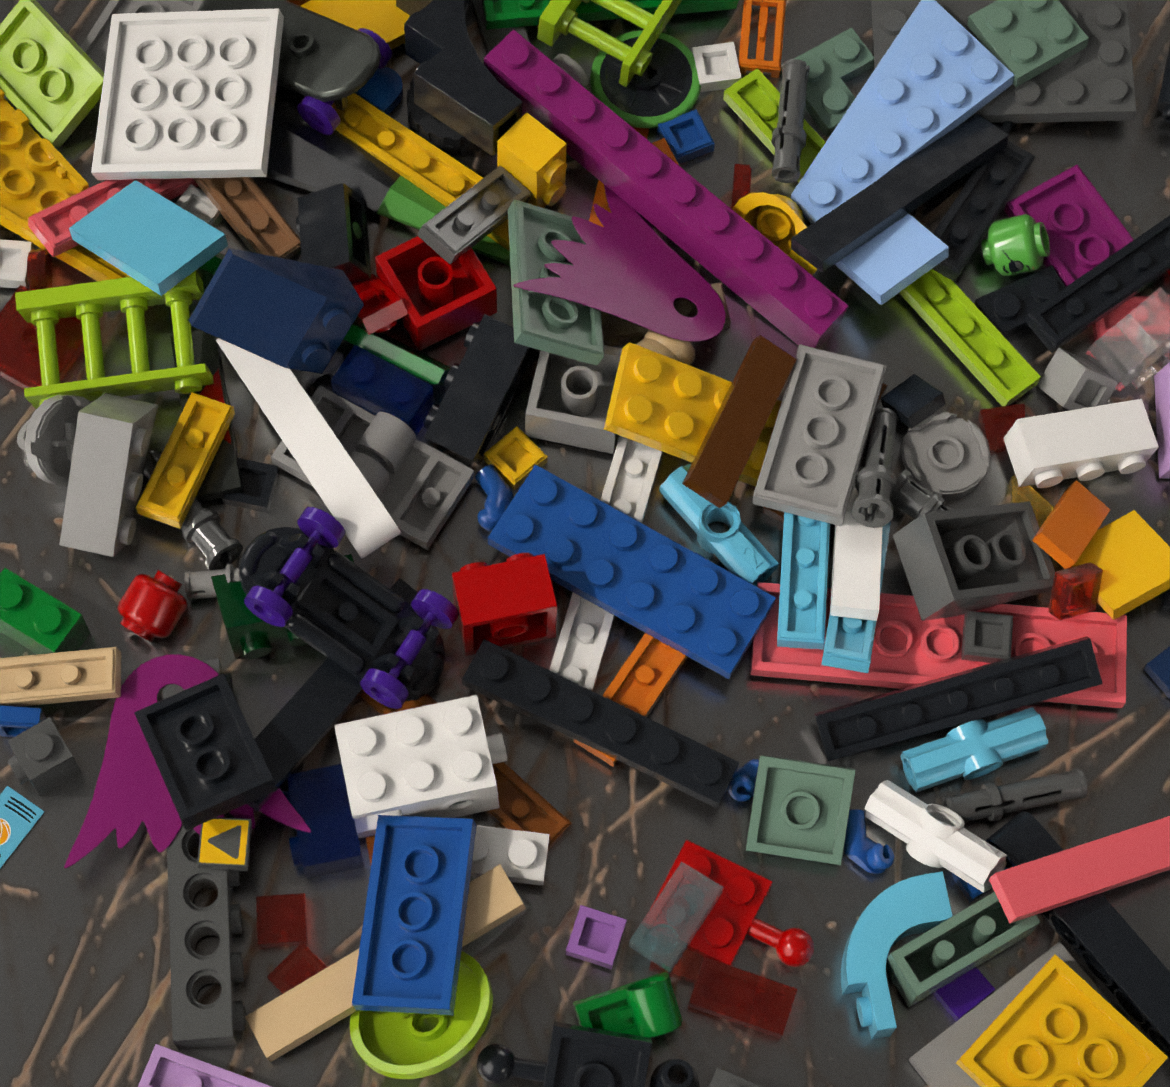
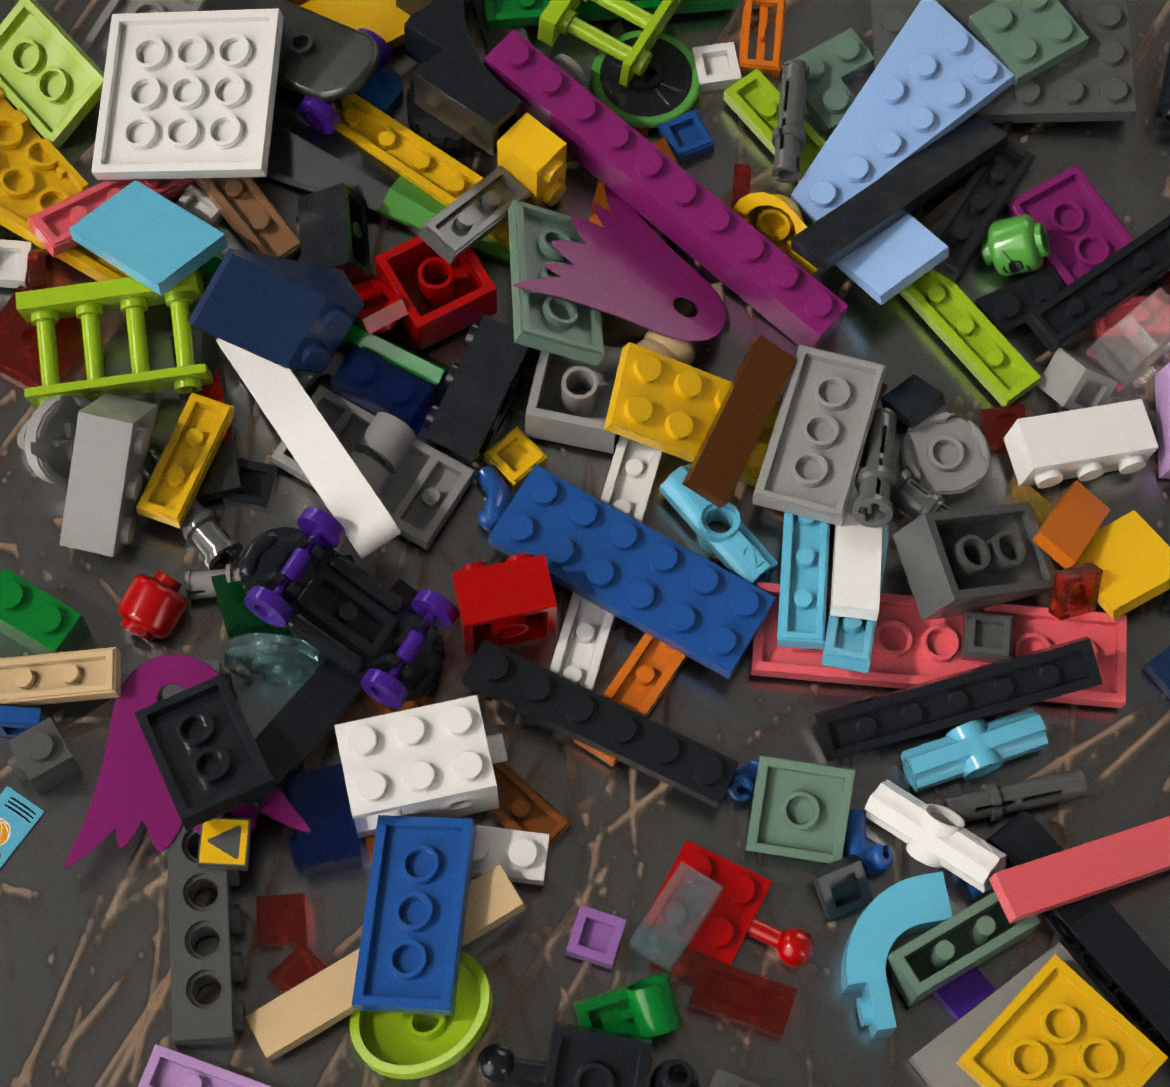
(276, 657): none -> clear light blue tile
(842, 886): none -> black tile

